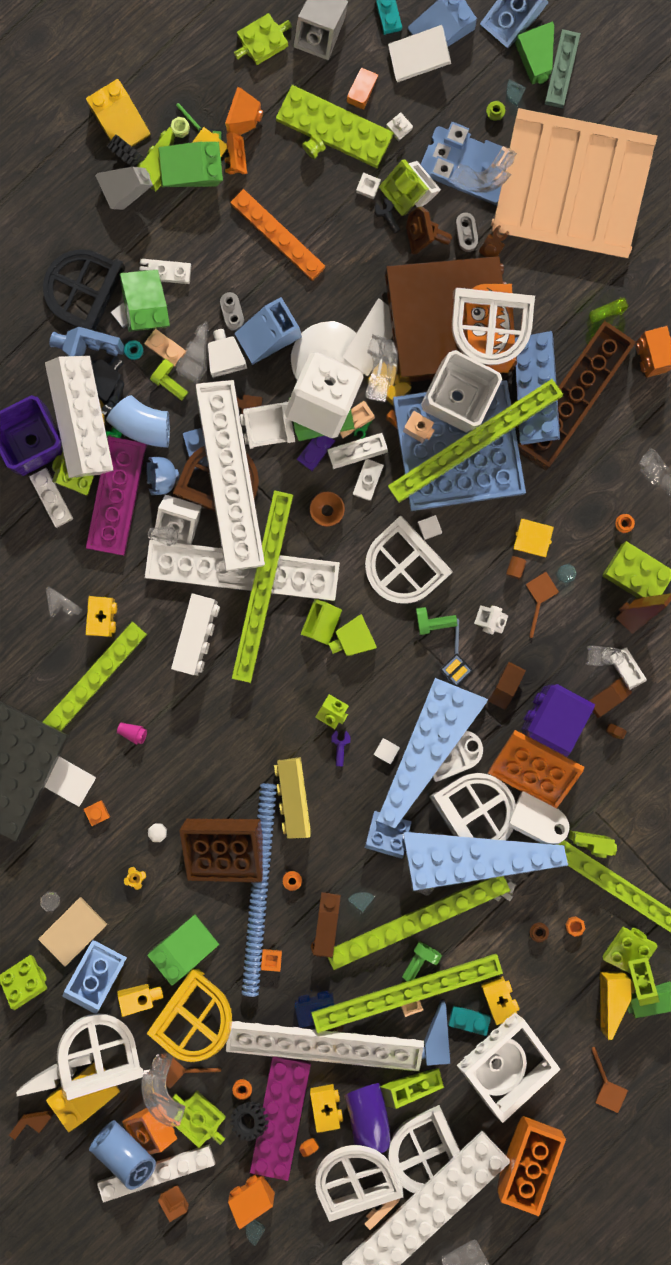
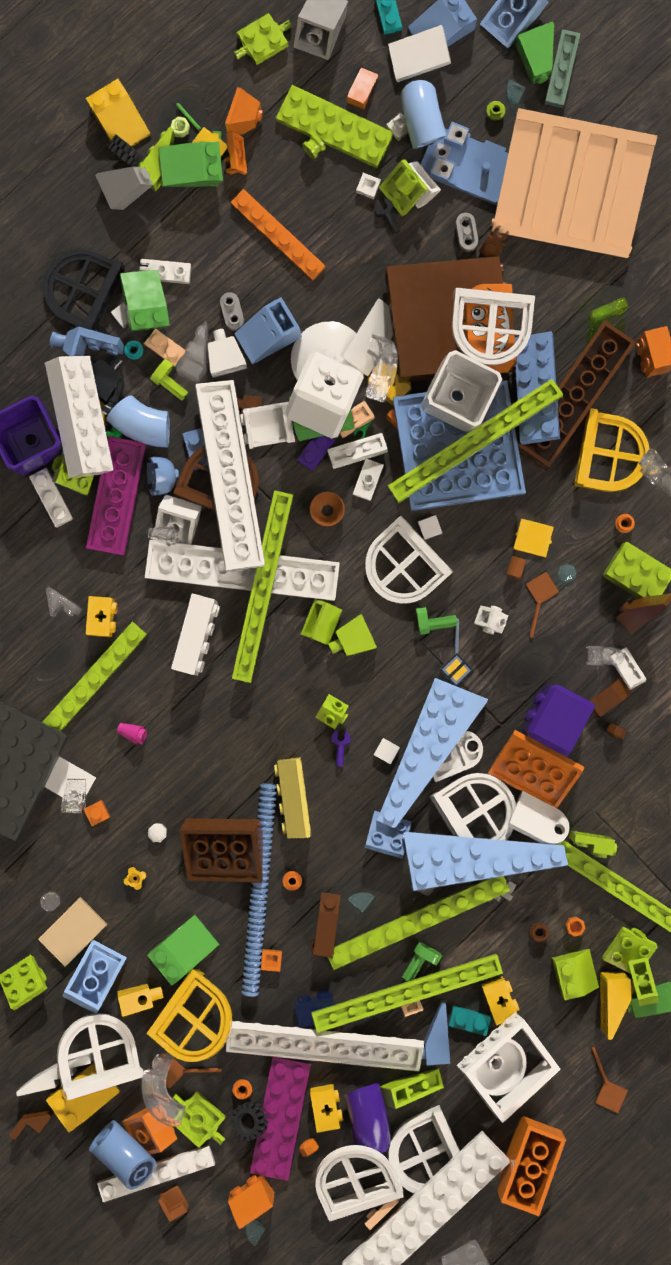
(74, 796): none -> clear slope
(419, 427): light nougat brick -> none
(422, 113): none -> light blue brick
(423, 231): reddish brown piece -> none
(486, 180): clear arch -> none
(507, 685): reddish brown slope -> none
(575, 974): none -> lime slope
(587, 450): none -> yellow window

